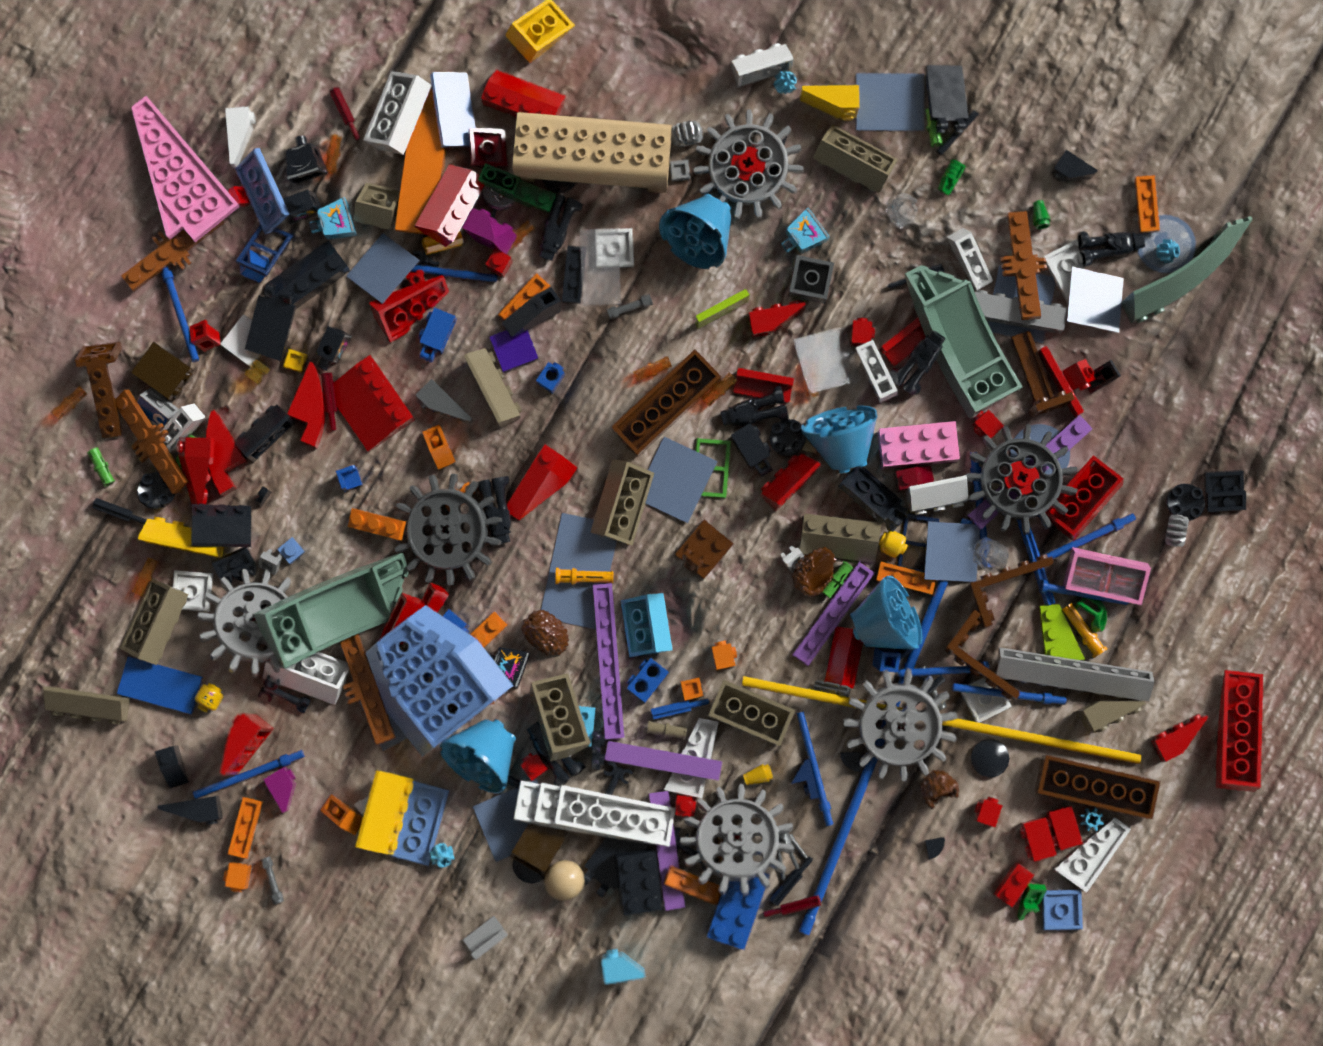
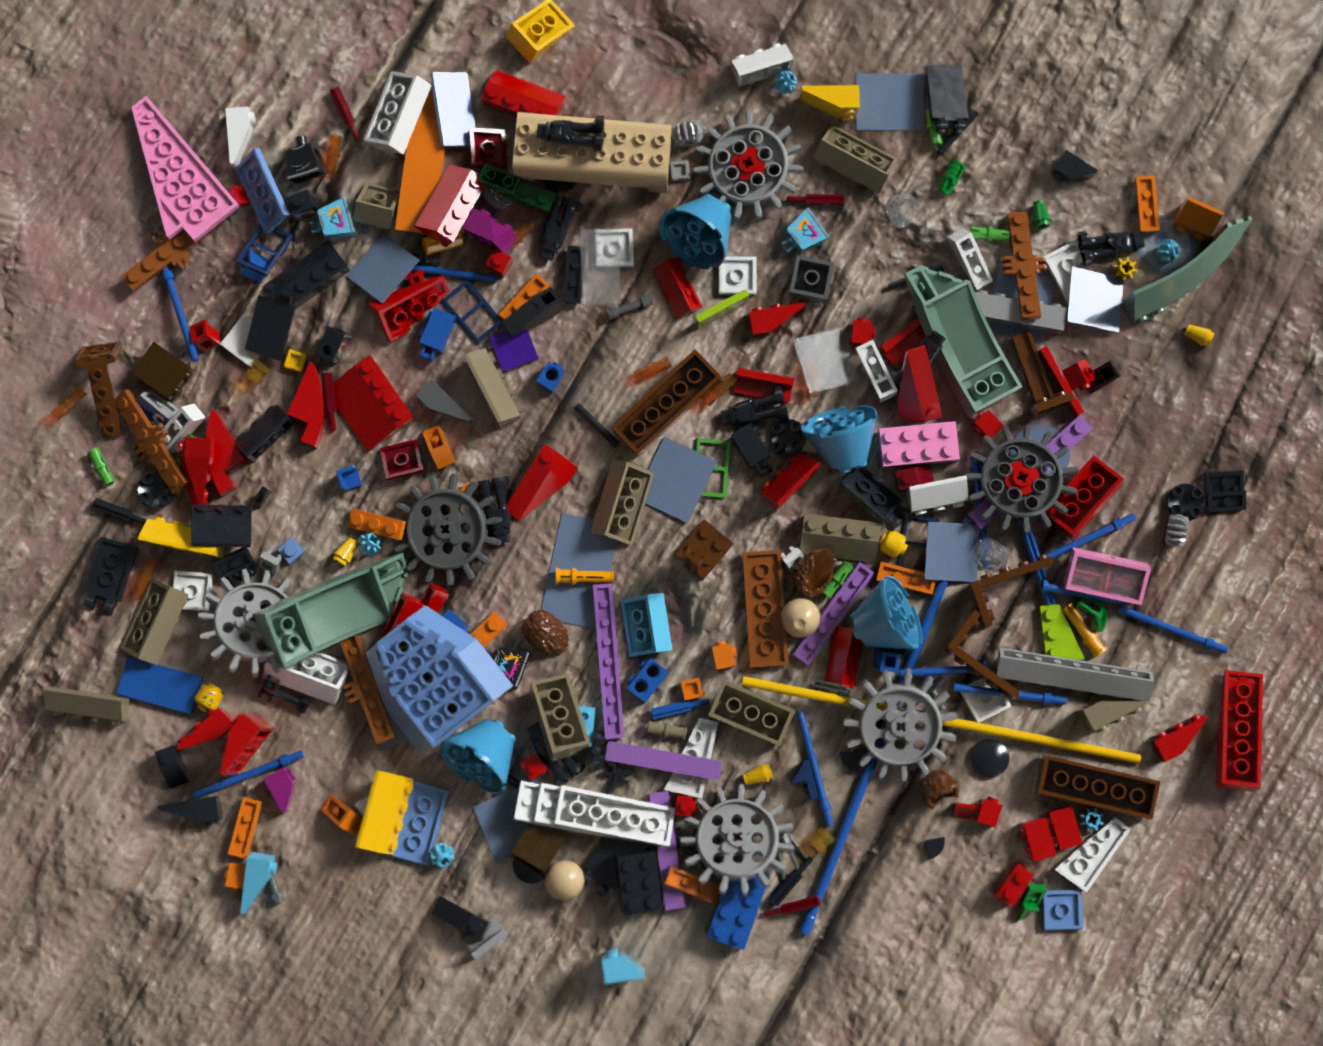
(109, 573): none -> black tile
(212, 729): none -> red slope
(258, 872): none -> medium azure slope
(345, 552): none -> yellow cone
(369, 544): none -> medium azure gear
(401, 459): none -> dark red slope
(461, 918): none -> black slope
(483, 302): none -> dark blue window
(564, 131): none -> black piece
(597, 425): none -> black piece
(676, 287): none -> red panel
(736, 275): none -> white tile
(763, 608): none -> dark orange plate
(800, 617): none -> tan piece
(819, 199): none -> dark red axle
(821, 840): none -> clear yellow wheel
(917, 391): none -> red wedge
(963, 810): none -> red slope
(990, 234): none -> bright green pin
(1129, 266): none -> yellow gear
(1197, 219): none -> orange slope
(1199, 335): none -> yellow cone
(1207, 643): none -> blue bar

